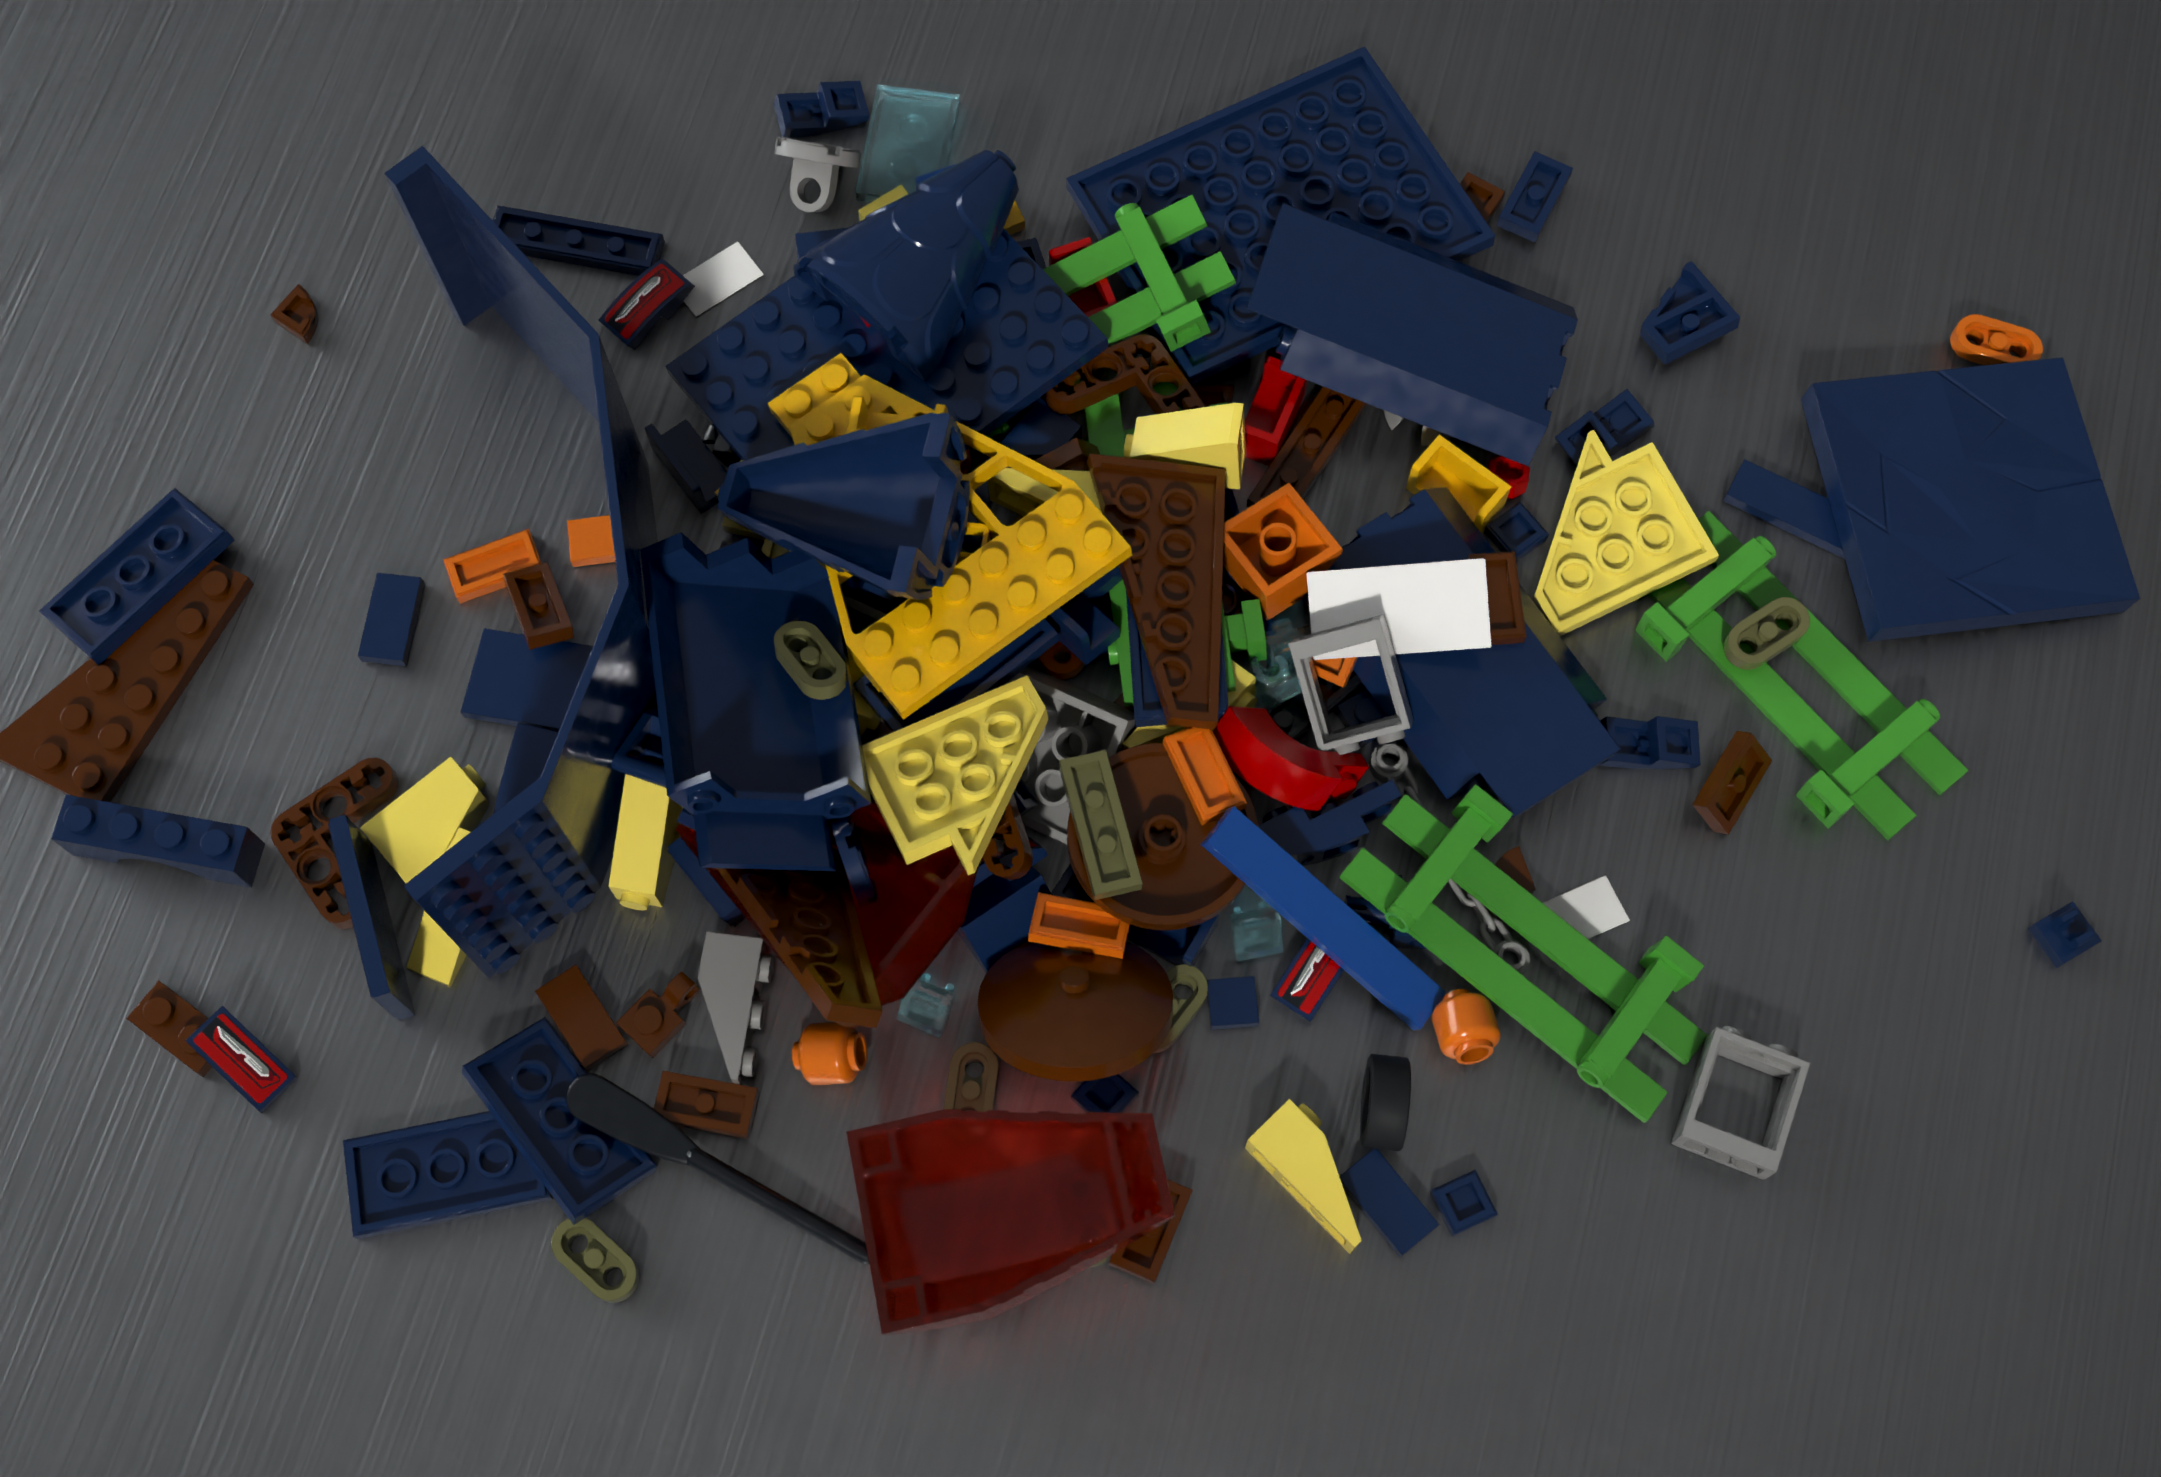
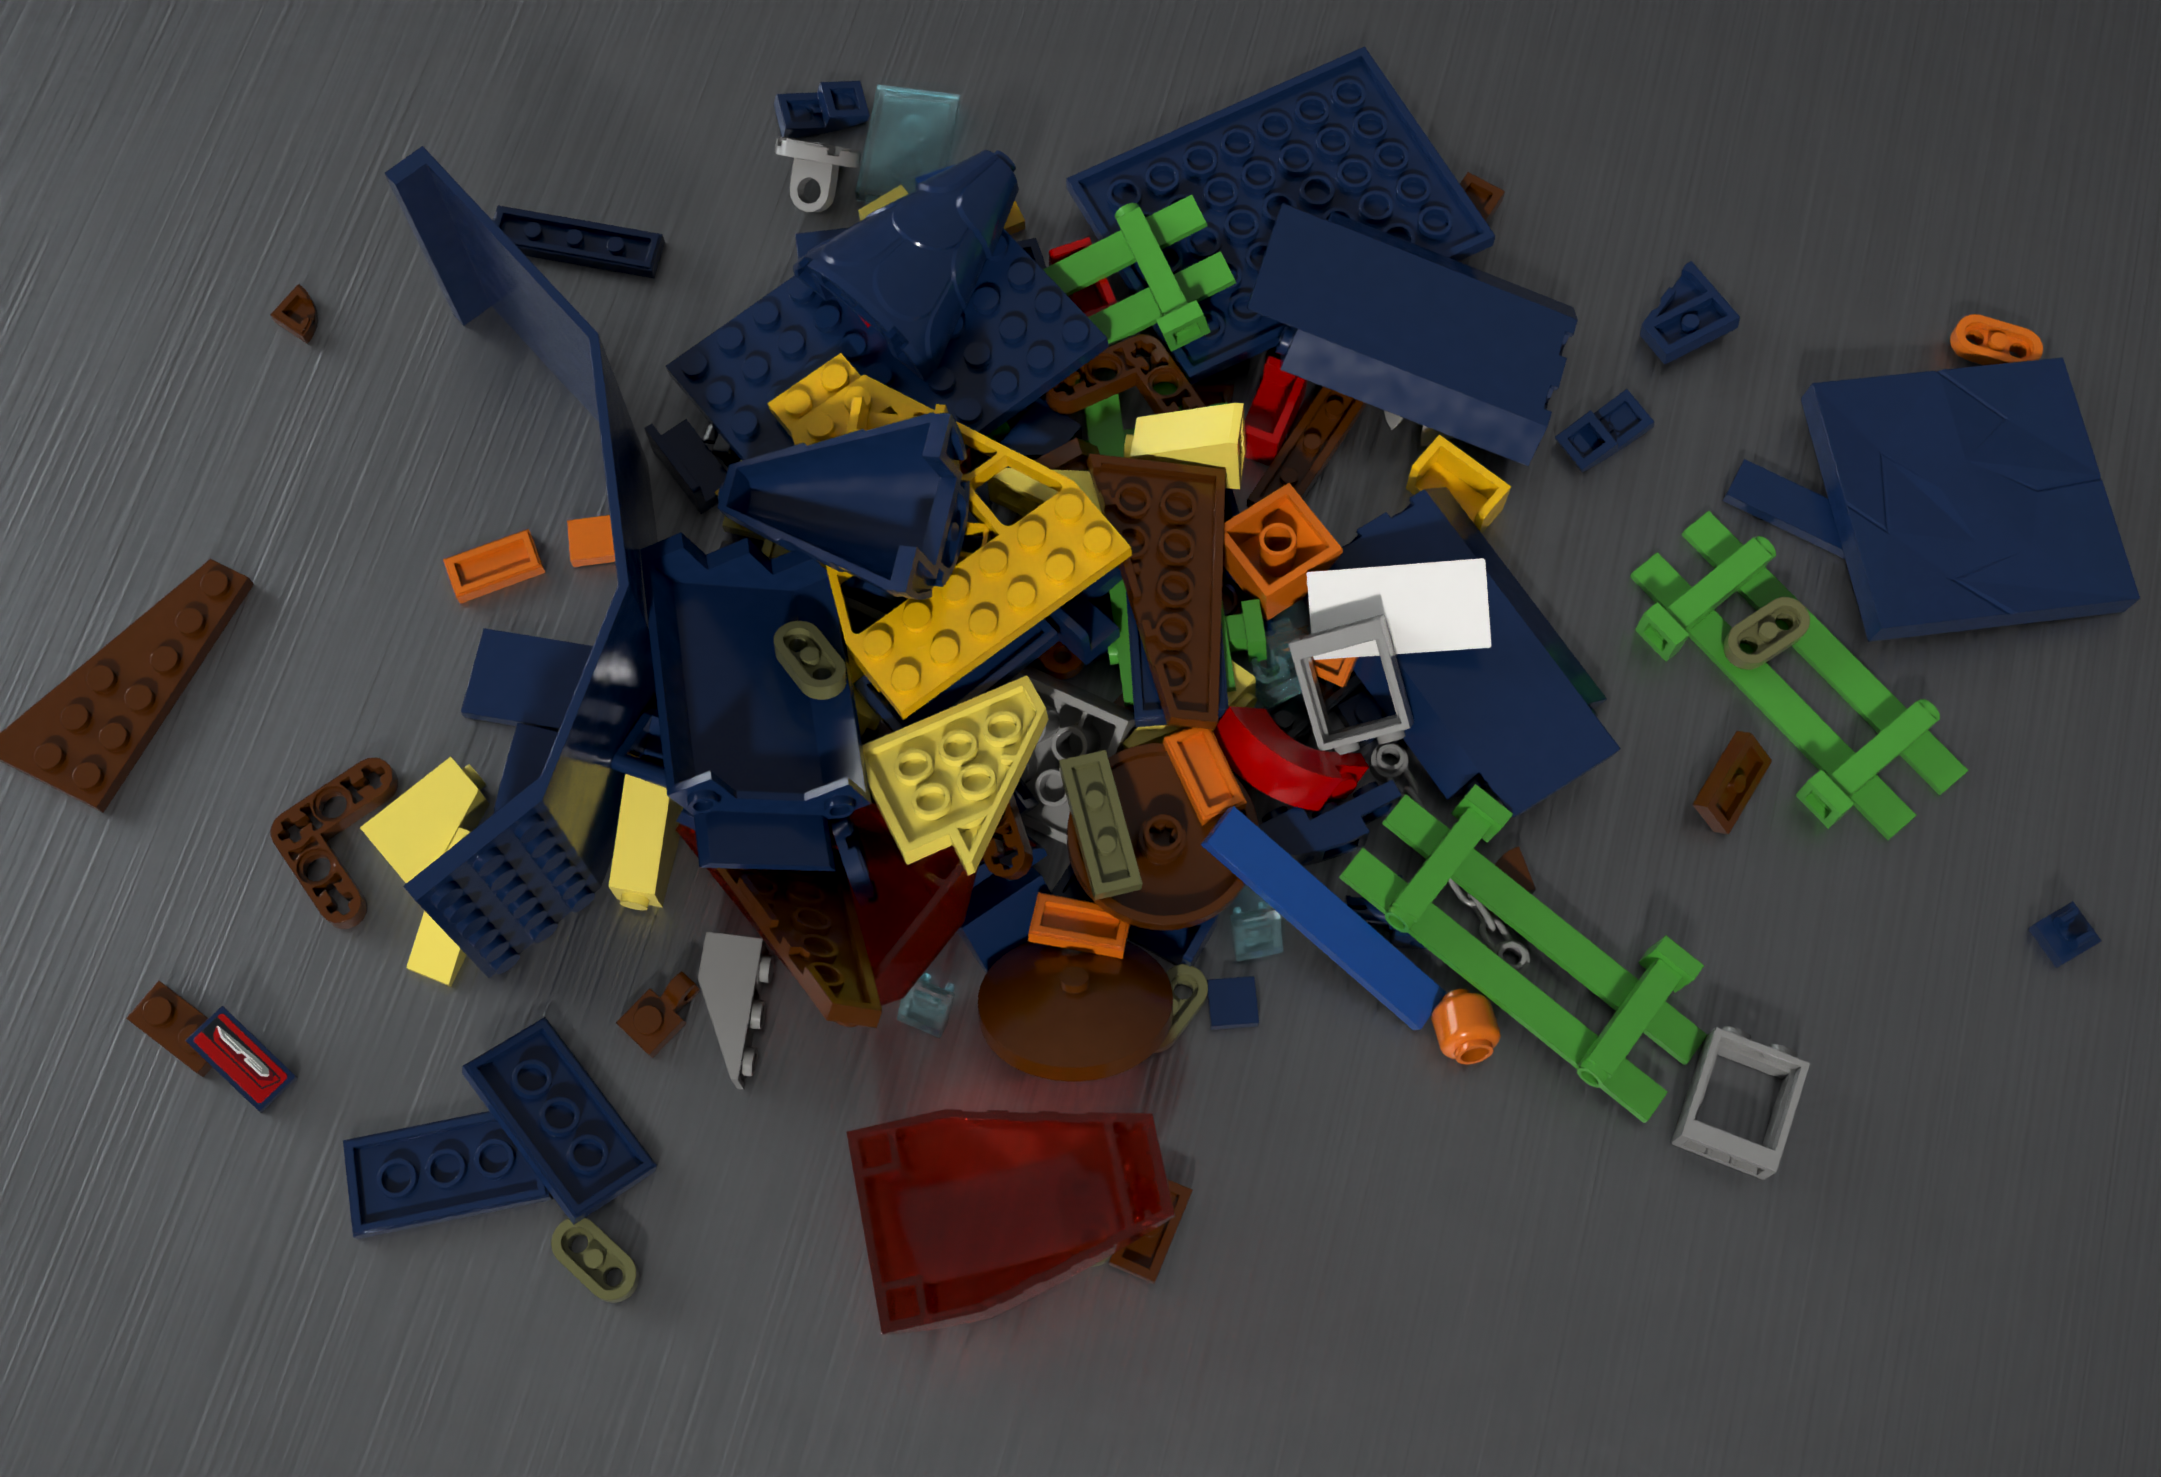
(136, 576): dark blue tile -> none
(193, 844): dark blue arch -> none
(371, 918): dark blue tile -> none
(391, 619): dark blue tile -> none
(538, 606): reddish brown plate -> none
(581, 1018): reddish brown tile -> none
(637, 1124): black piece -> none
(644, 301): slope -> none
(705, 883): dark blue tile -> none
(707, 1104): reddish brown plate -> none
(720, 278): white sticker -> none
(829, 1053): orange head -> none
(969, 1092): olive plate -> none
(1105, 1095): dark blue tile -> none
(1302, 1162): light yellow slope -> none
(1307, 981): slope -> none
(1385, 1102): black tyre -> none
(1388, 1202): dark blue tile -> none
(1463, 1203): dark blue tile -> none
(1504, 598): reddish brown tile -> none
(1512, 473): red tile -> none
(1516, 531): dark blue tile -> none
(1534, 196): dark blue plate -> none
(1590, 908): white sticker -> none
(1618, 537): light yellow wing -> none
(1654, 744): dark blue slope -> none

